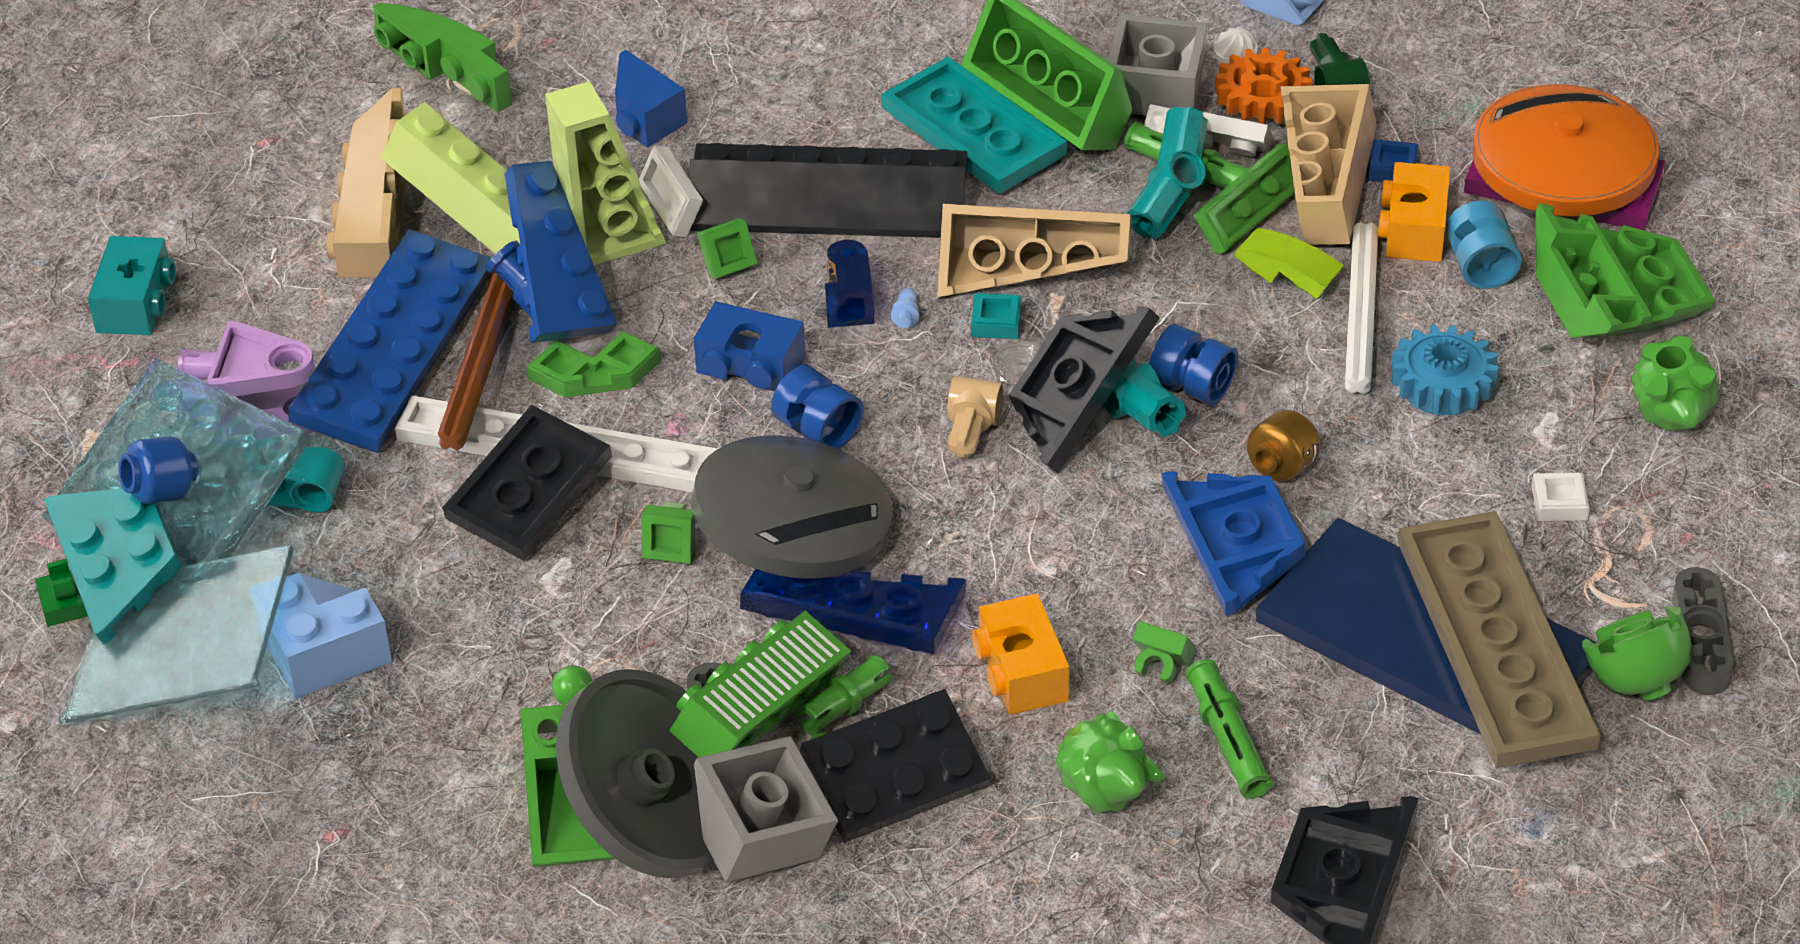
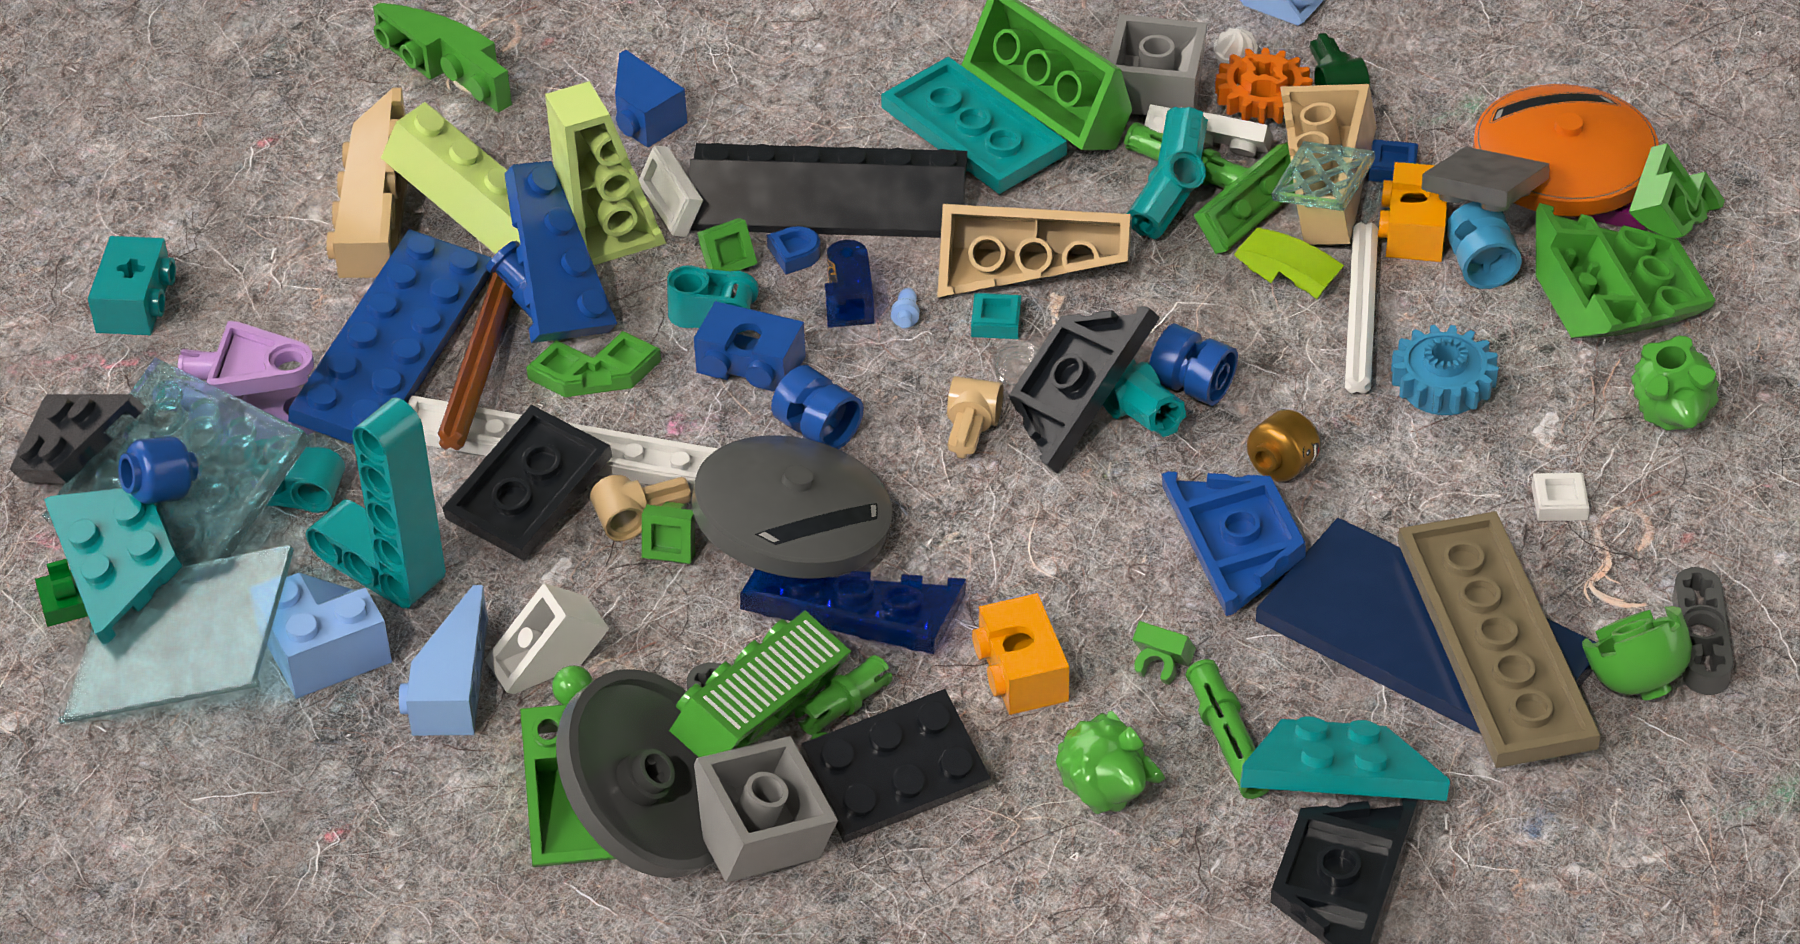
(69, 433): none -> black wing
(396, 537): none -> teal beam
(448, 672): none -> light blue slope
(548, 634): none -> white slope
(622, 501): none -> tan axle
(695, 289): none -> teal piece
(794, 248): none -> blue tile
(1342, 760): none -> teal wing
(1364, 160): none -> clear light blue window
(1484, 178): none -> flat silver tile
(1670, 198): none -> bright green slope

